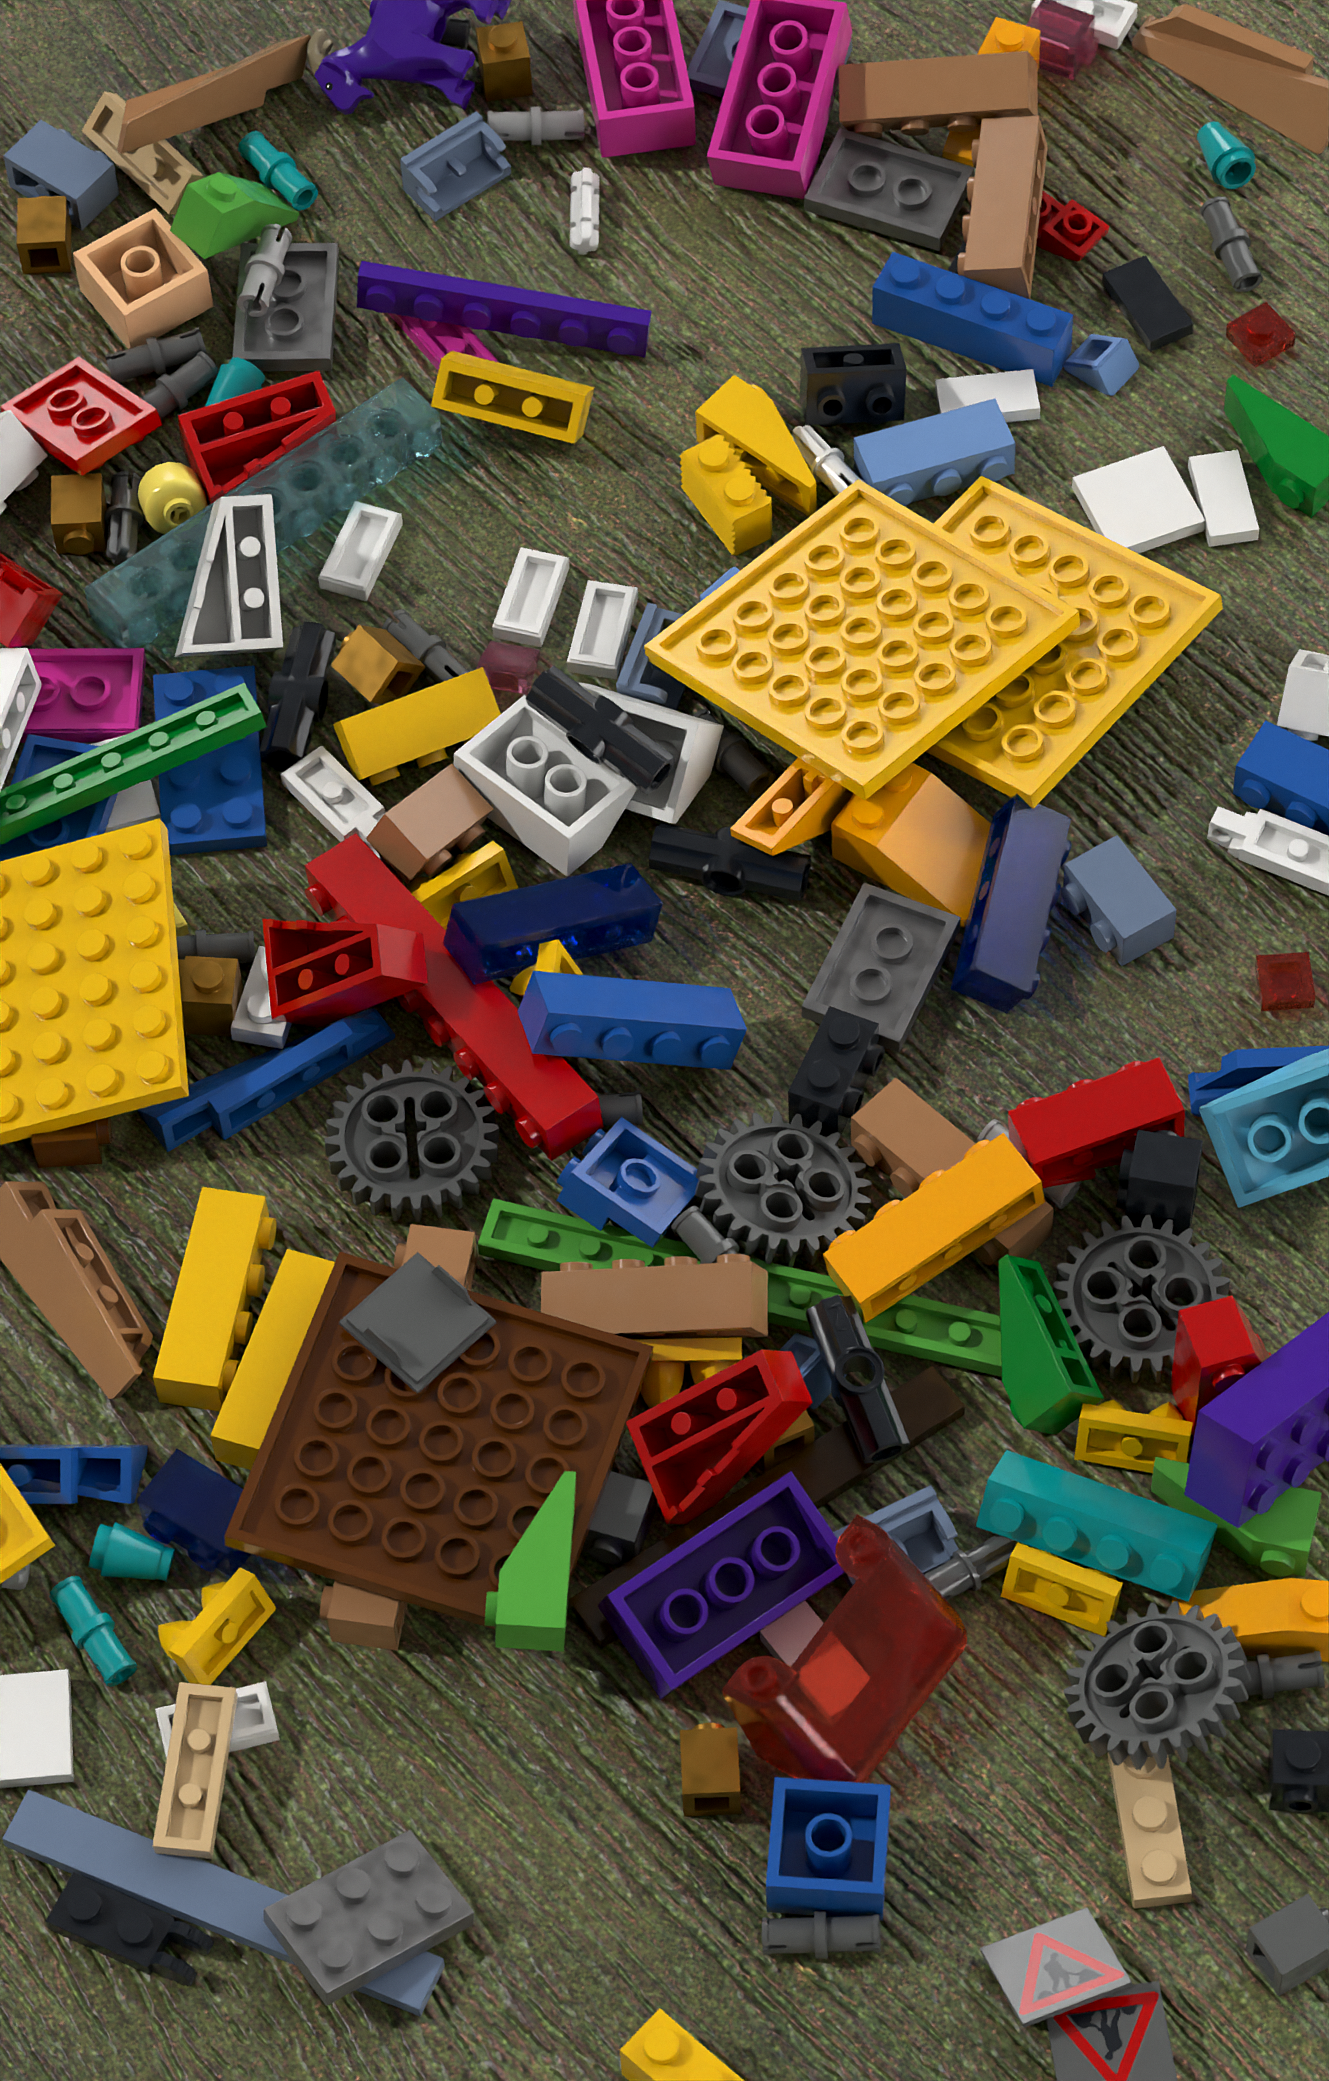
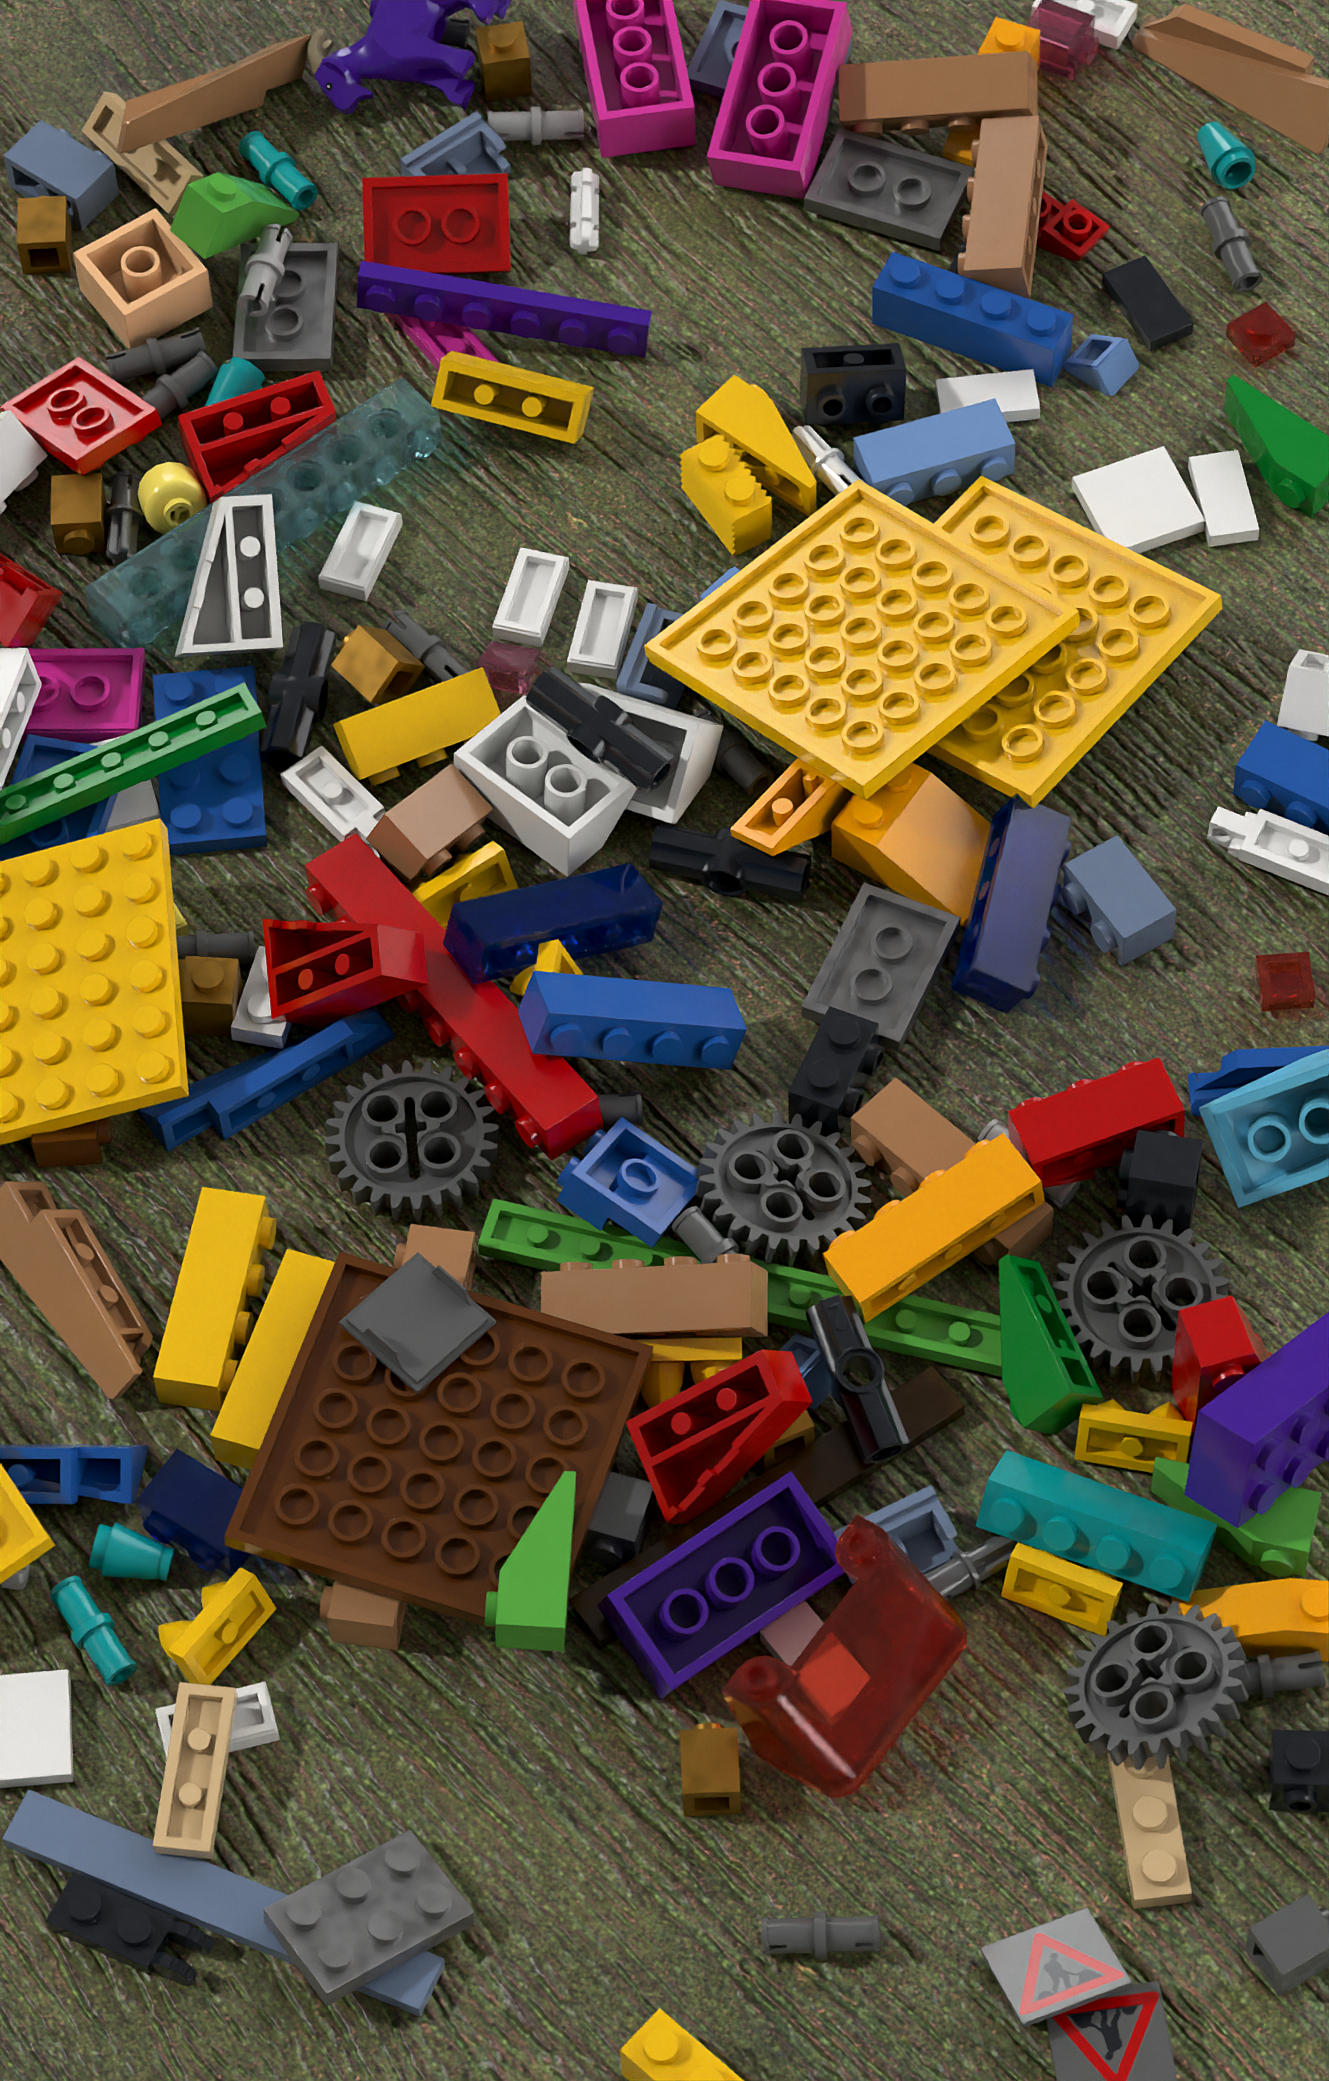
(438, 223): none -> red plate
(828, 1847): blue brick -> none

